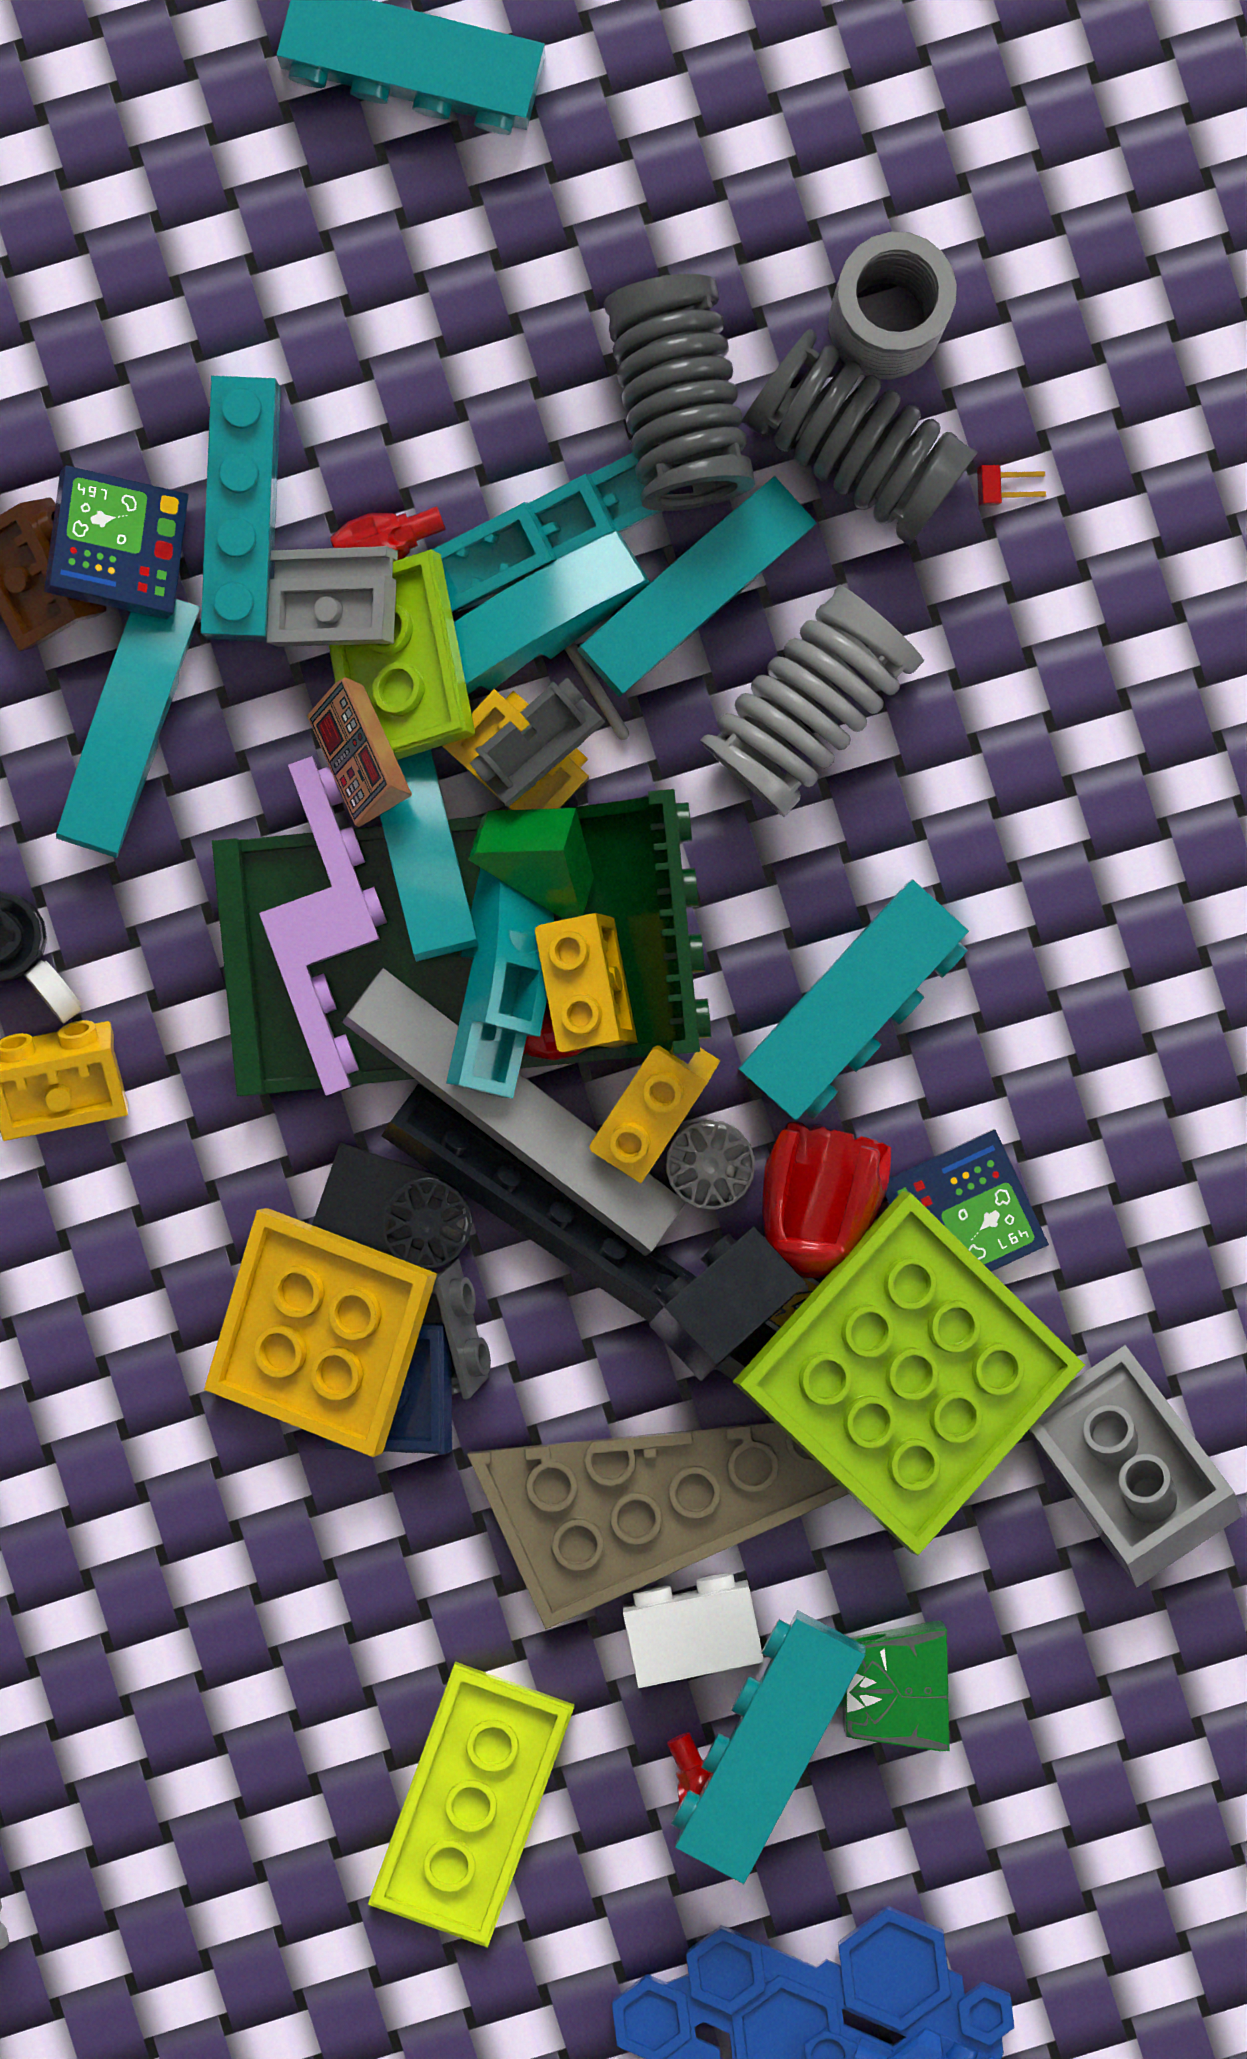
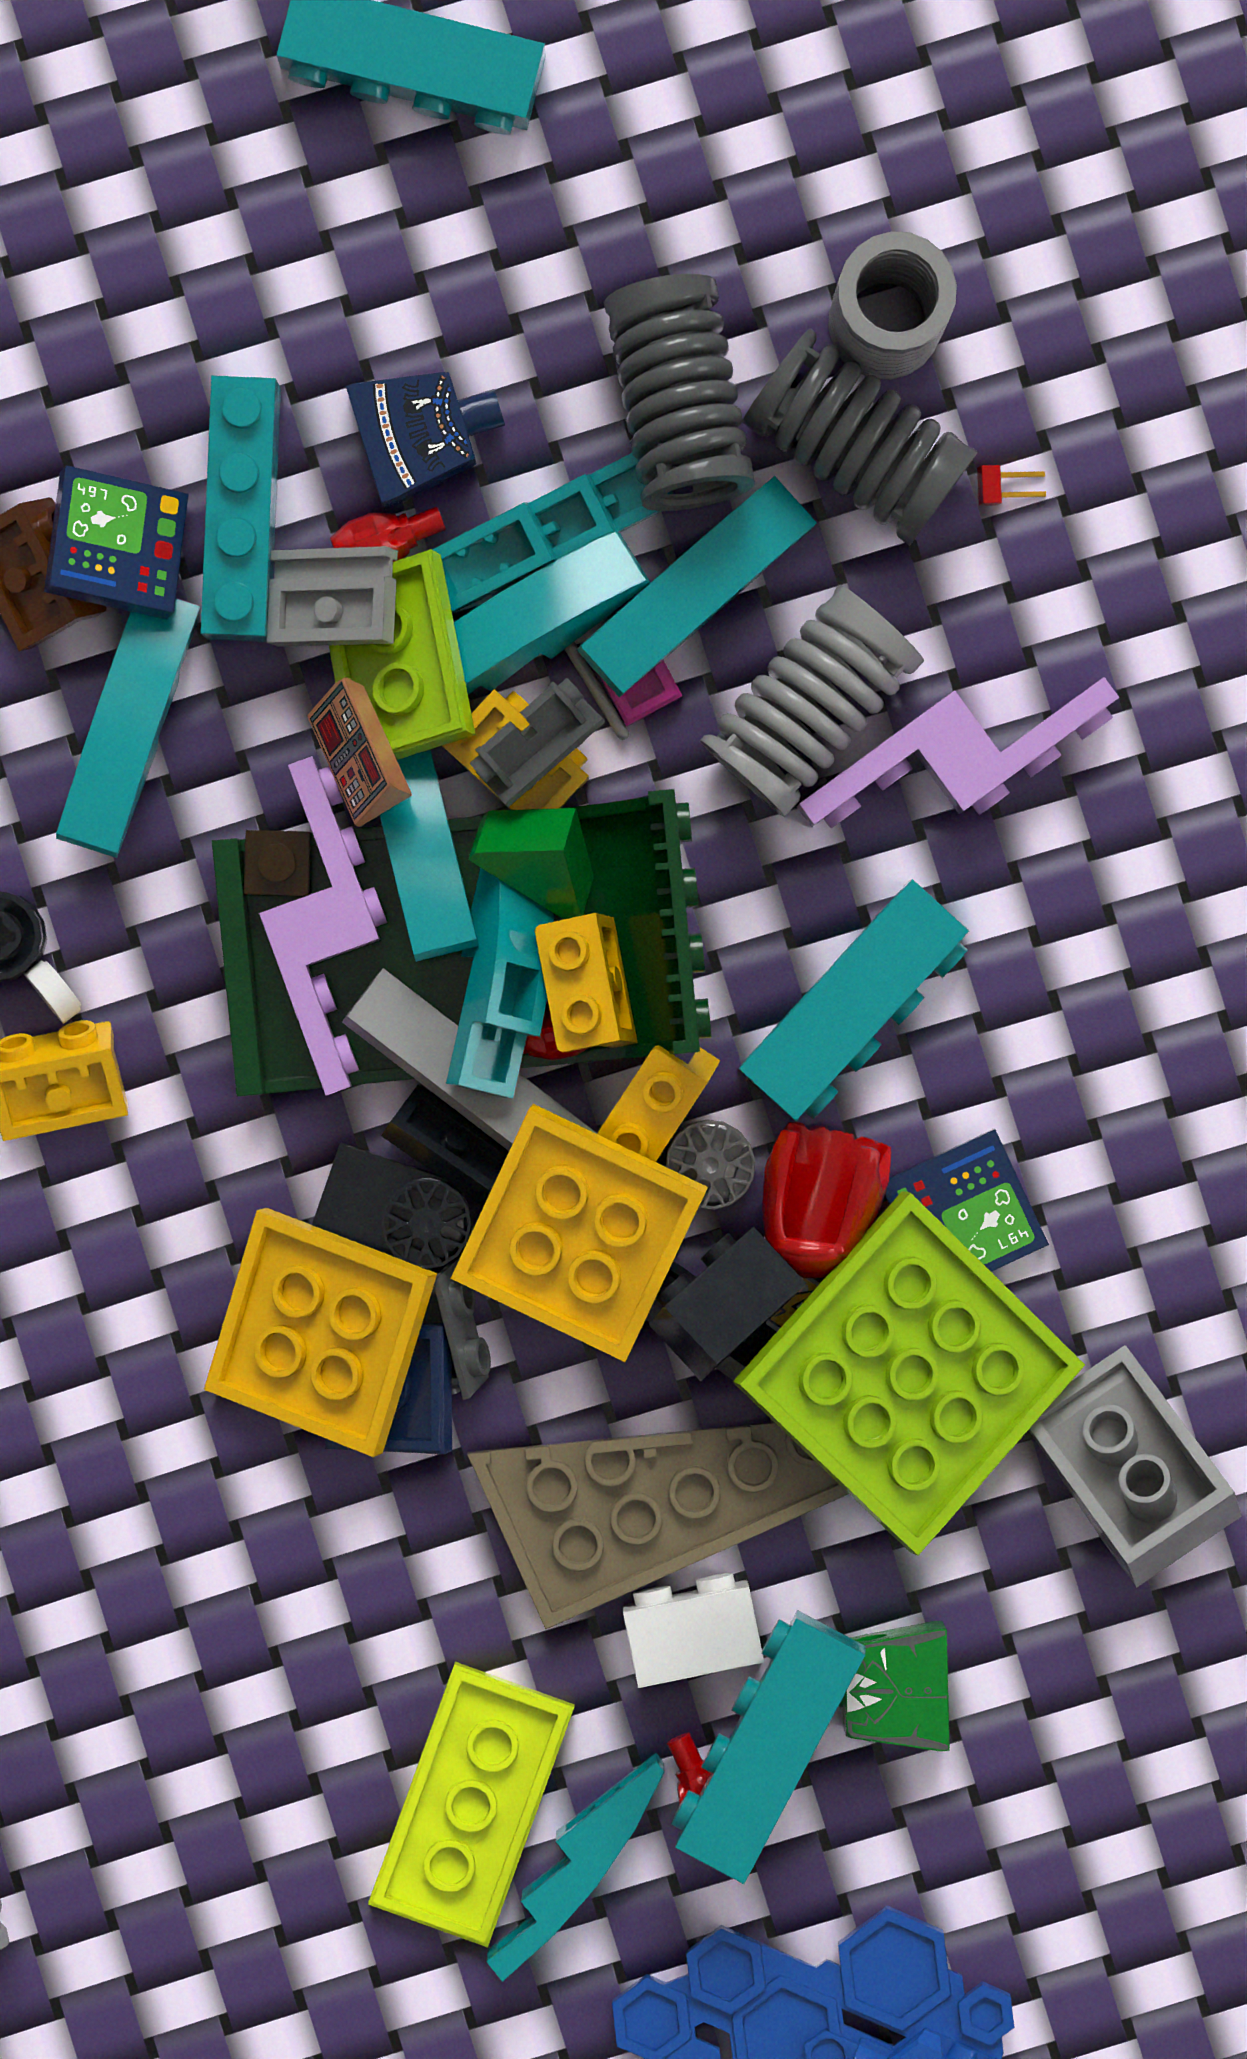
(277, 863): none -> dark brown plate
(419, 431): none -> dark blue torso
(578, 1232): none -> yellow plate
(591, 1846): none -> teal slope
(647, 695): none -> dark pink tile
(959, 755): none -> lavender bracket

